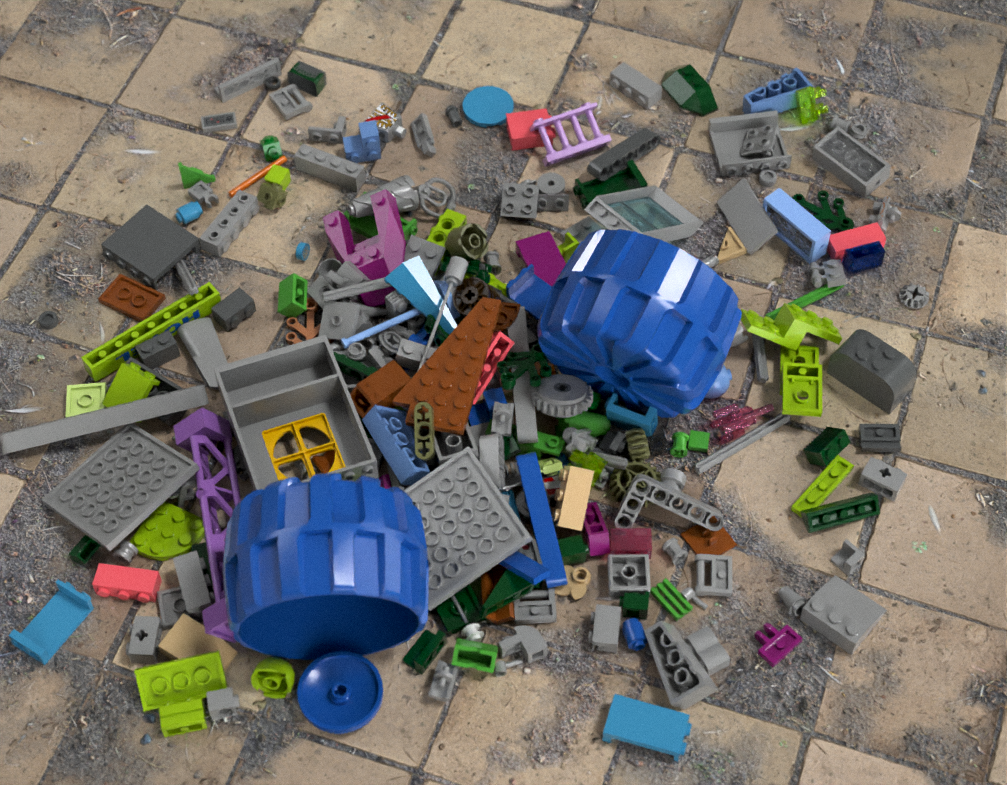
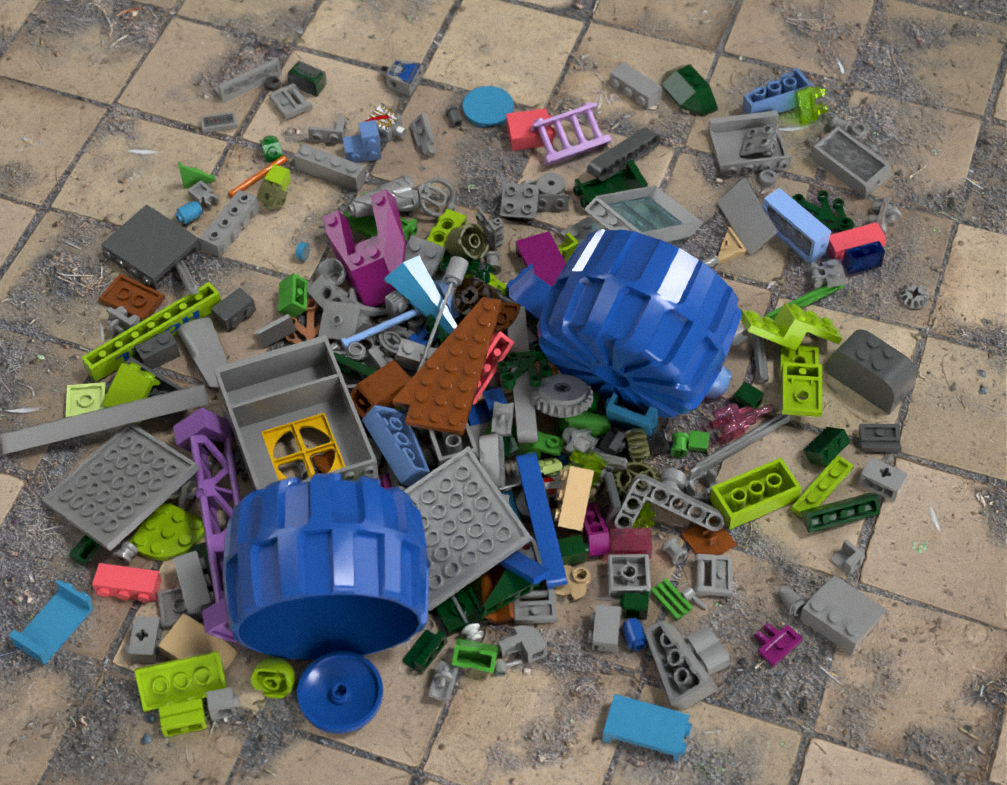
(48, 320): dark grey tile -> none
(118, 320): none -> light grey hips
(276, 330): none -> light grey panel
(348, 275): light grey piece -> none
(356, 289): light grey axle -> none
(403, 76): none -> light grey torso
(420, 445): olive beam -> none
(493, 229): none -> light grey hinge
(608, 498): none -> dark grey tile
(644, 517): none -> clear neon green tile
(697, 476): none -> light grey piece
(748, 396): none -> dark green panel
(755, 493): none -> lime brick

